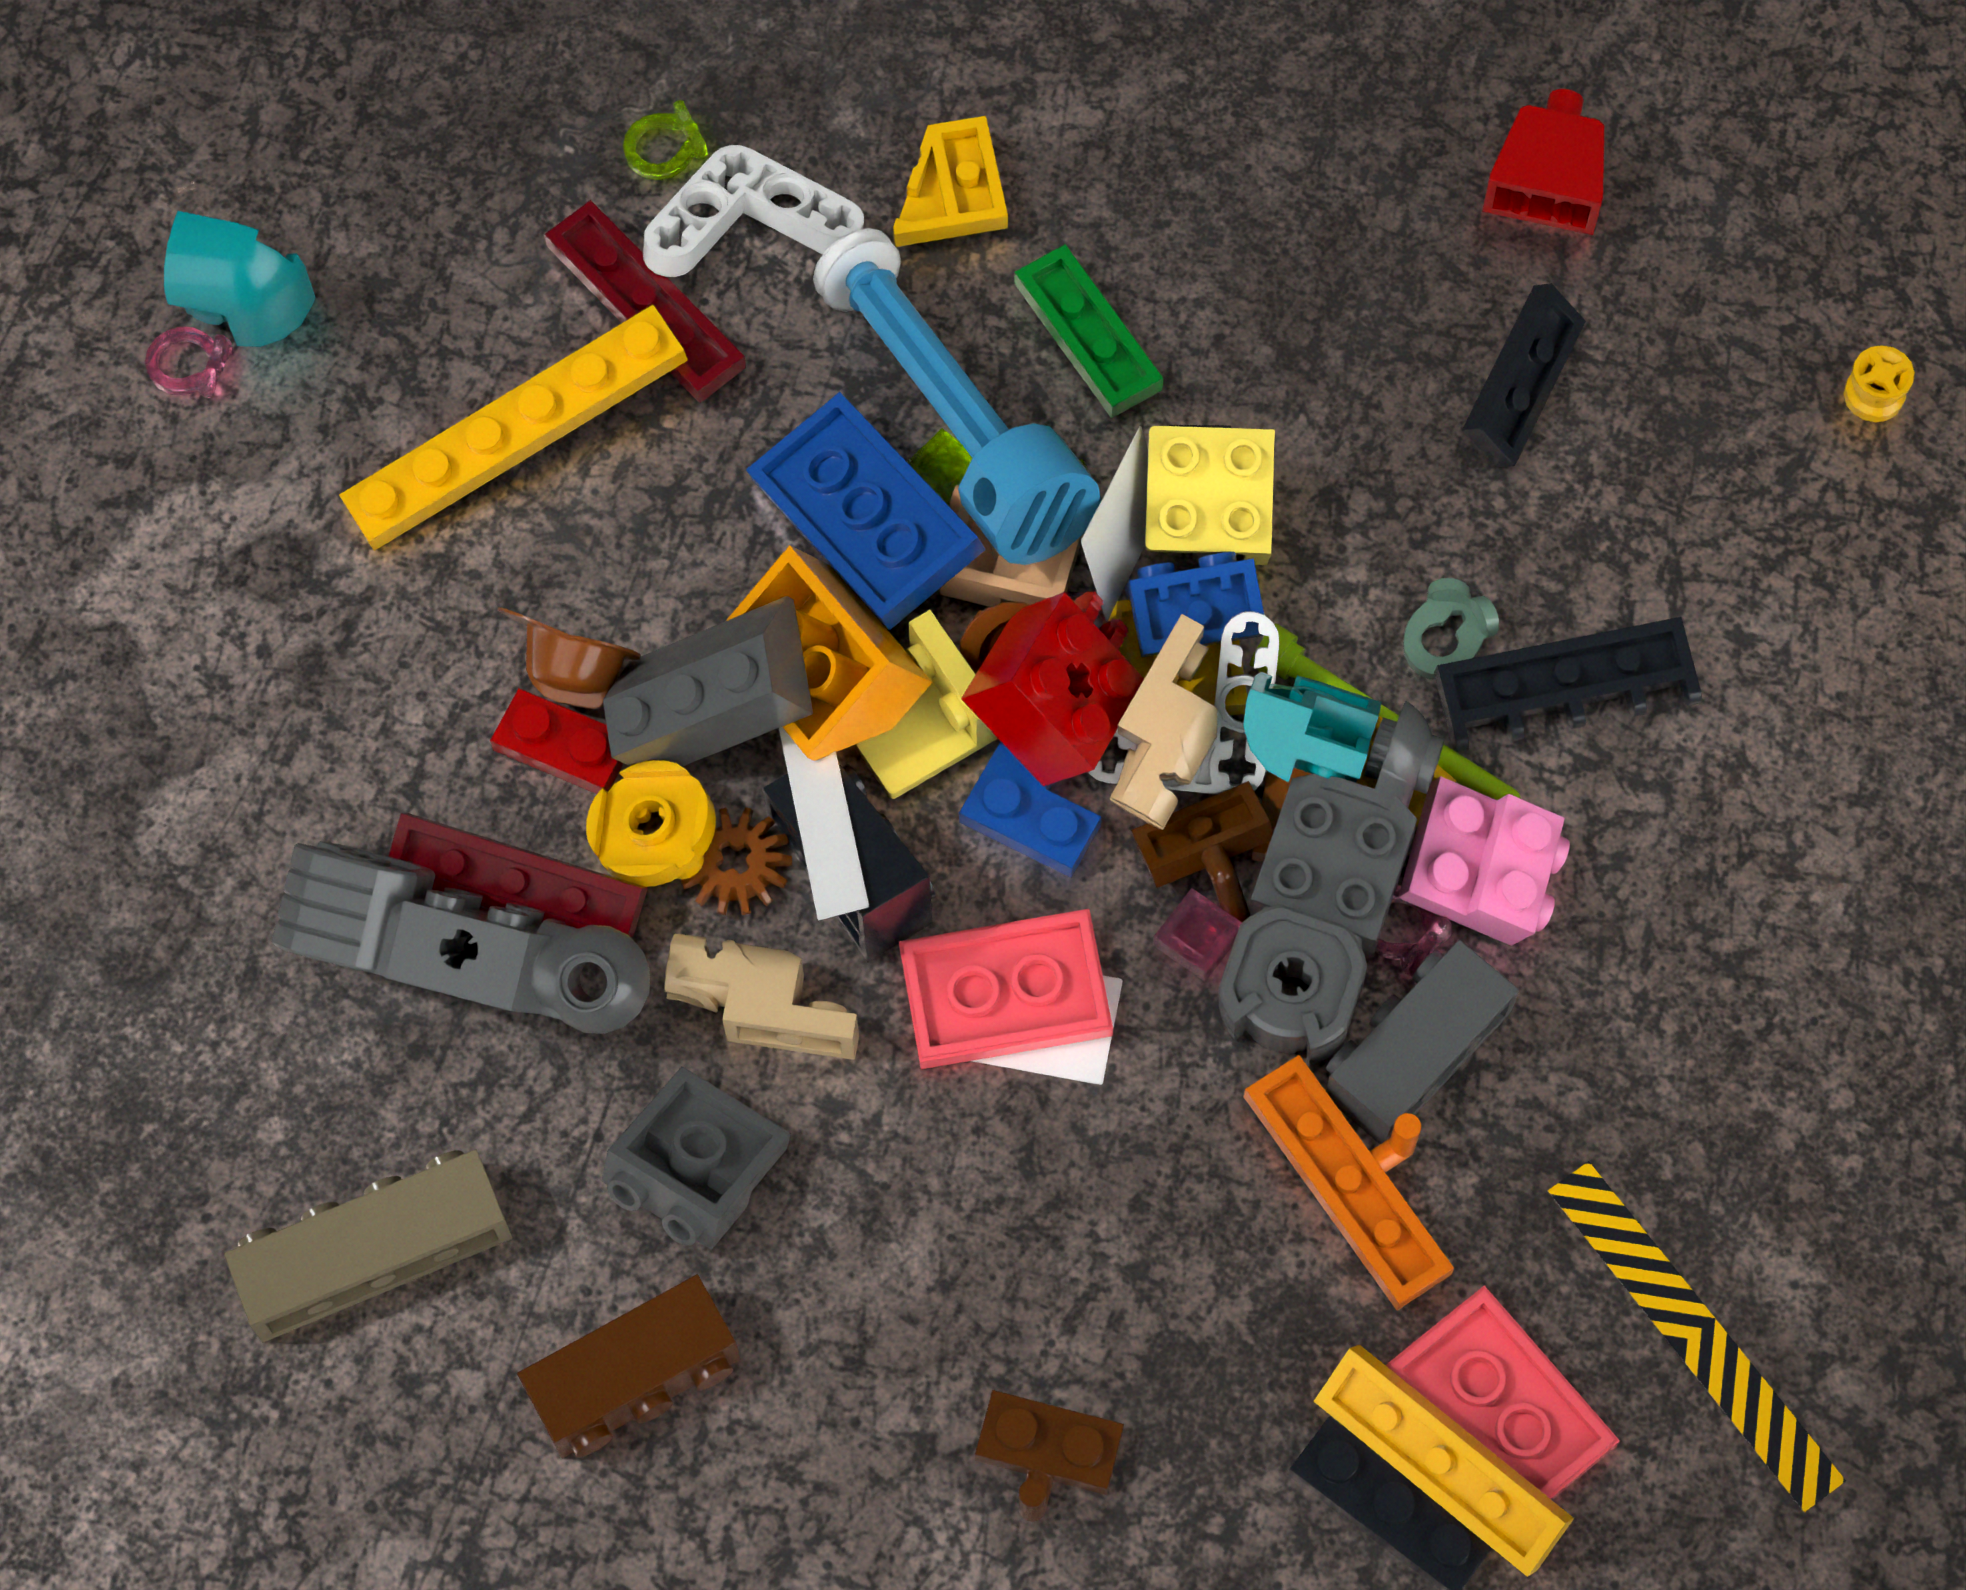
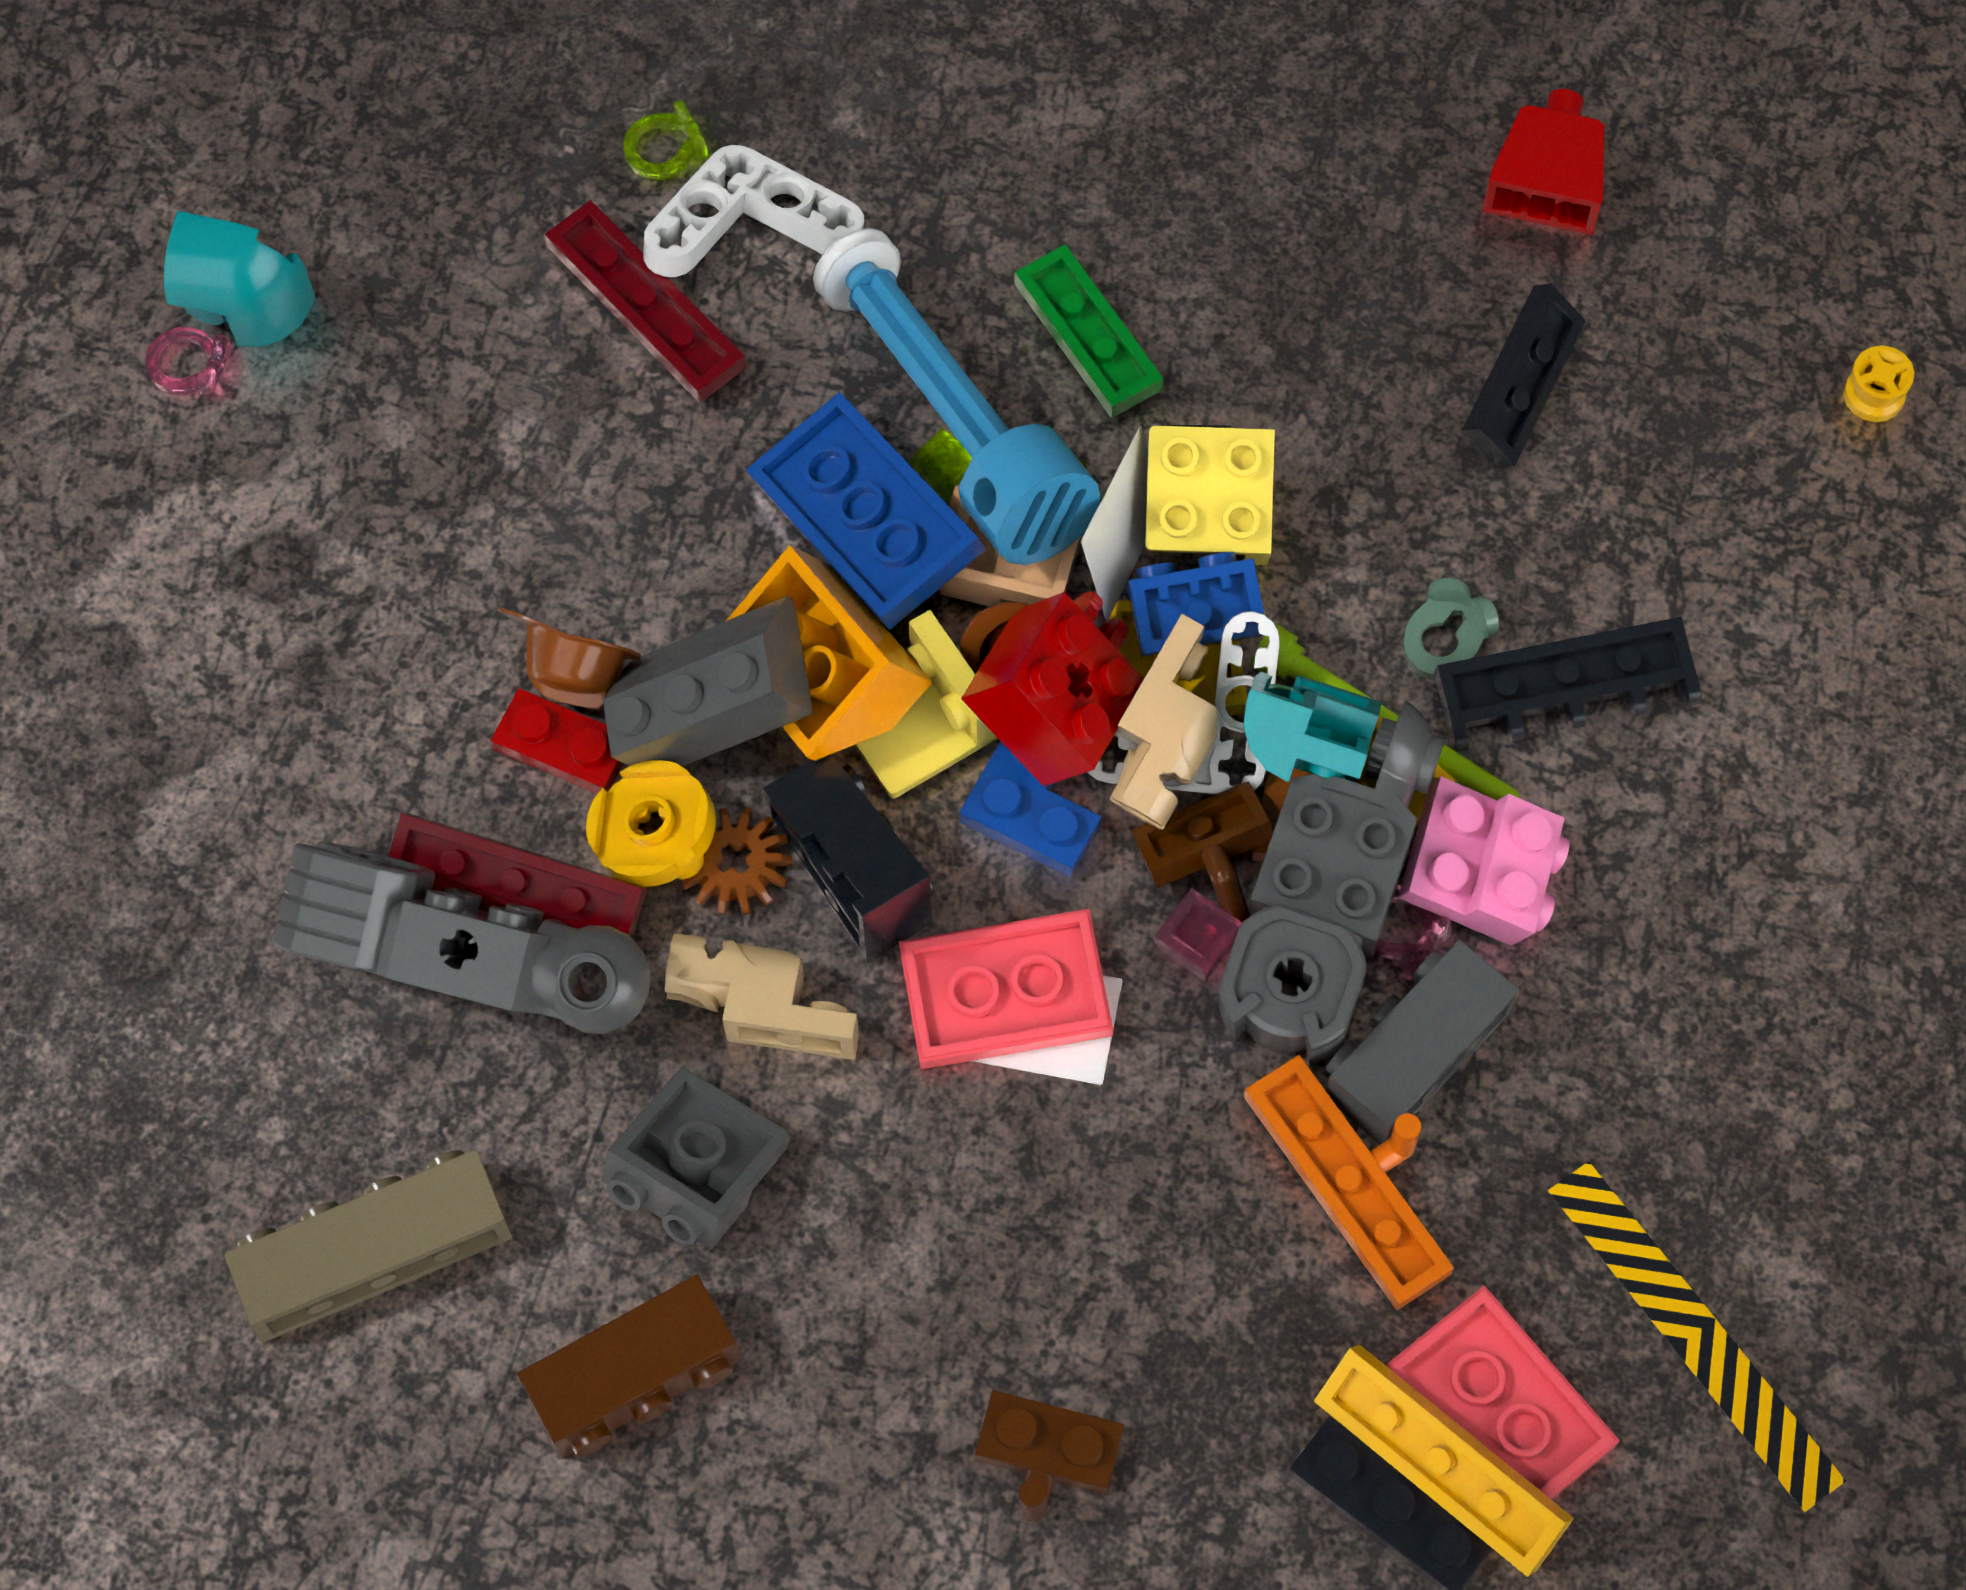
(513, 427): yellow plate -> none
(825, 832): white sticker -> none
(953, 186): yellow wing -> none

